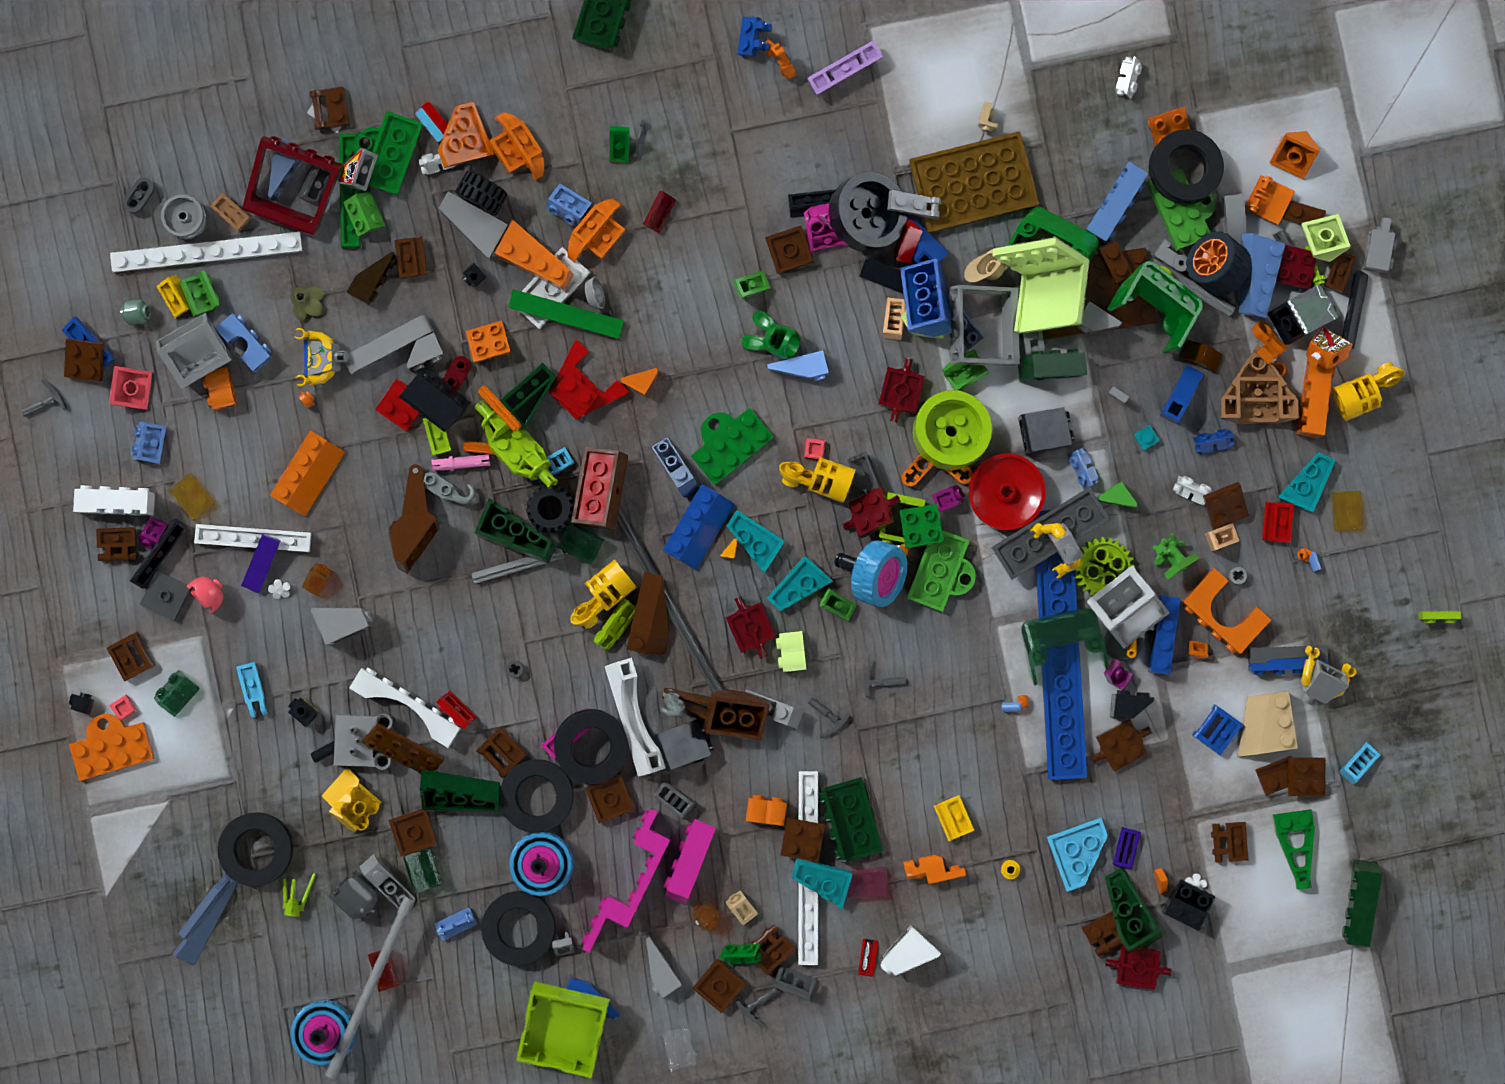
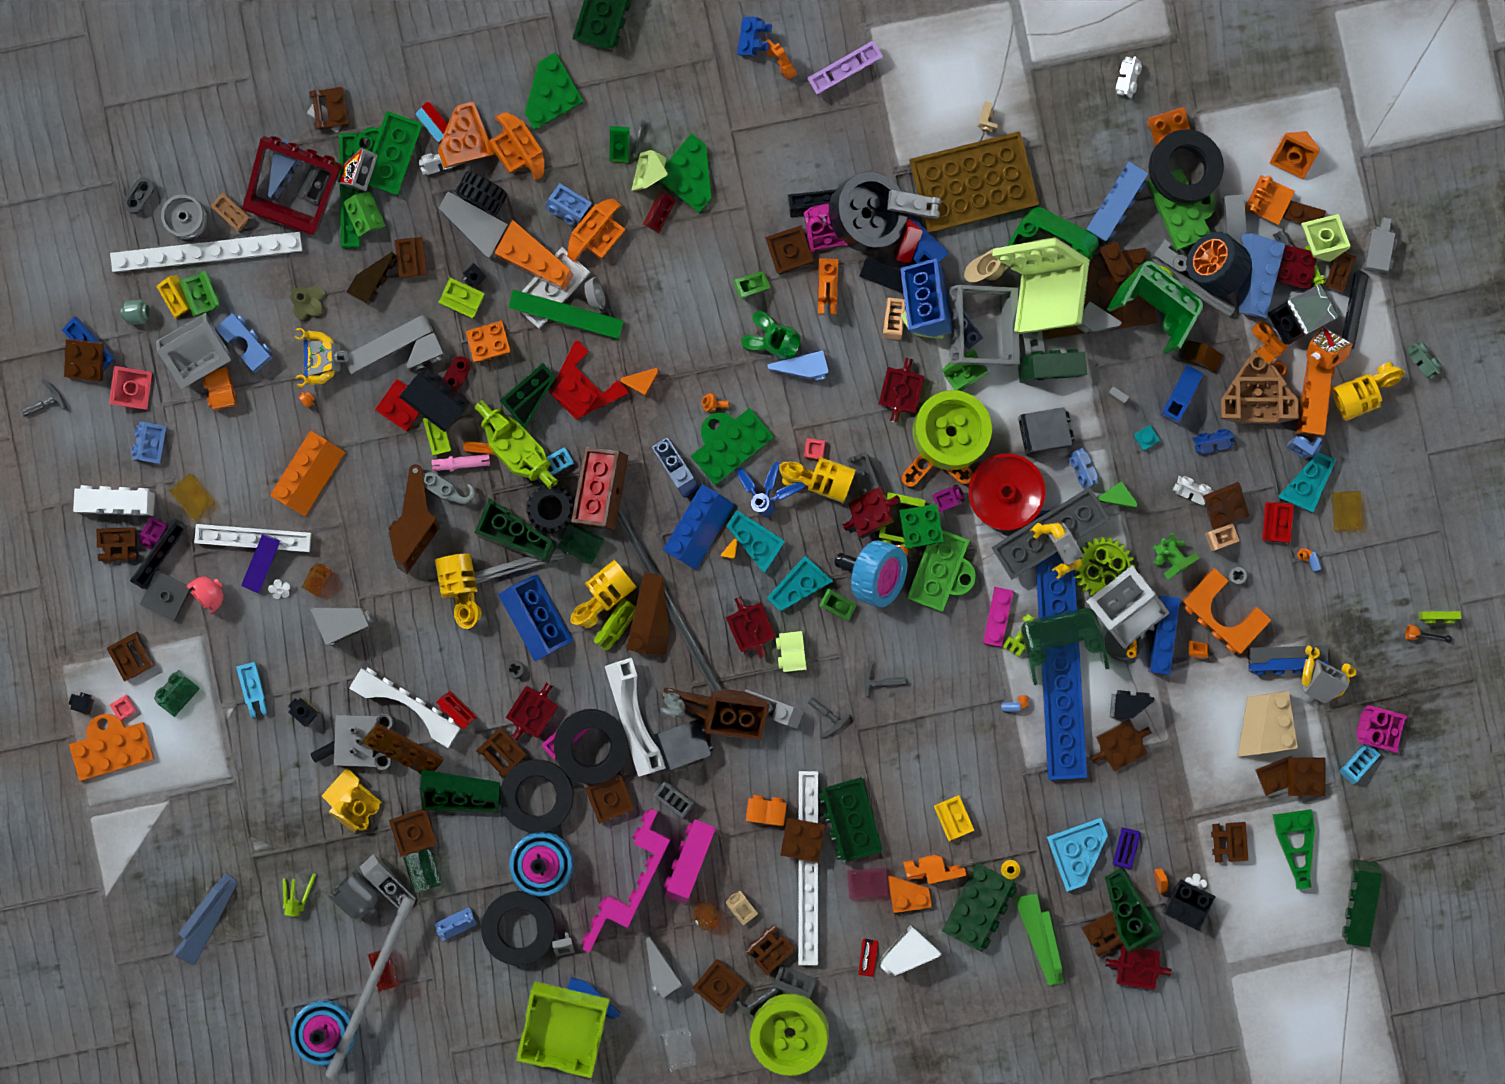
(228, 843): black tyre -> none
(458, 581): none -> yellow cylinder
(461, 298): none -> lime plate
(499, 408): orange axle -> none
(531, 711): none -> dark red plate
(535, 617): none -> blue slope
(550, 93): none -> green plate
(649, 170): none -> yellowish green slope
(689, 173): none -> green plate
(710, 403): none -> orange plate
(734, 953): green hinge -> none
(761, 502): none -> blue plant
(785, 1053): none -> lime brick
(823, 879): teal wing -> none
(827, 285): none -> orange plate
(908, 895): none -> orange wing
(980, 907): none -> dark green bracket
(998, 616): none -> dark pink plate
(1016, 642): none -> lime hinge
(1042, 936): none -> bright green wedge
(1118, 675): magenta bracket -> none
(1223, 732): blue plate -> none
(1302, 448): none -> medium blue bracket
(1380, 728): none -> dark pink slope
(1413, 633): none -> hinge
(1429, 364): none -> sand green hinge

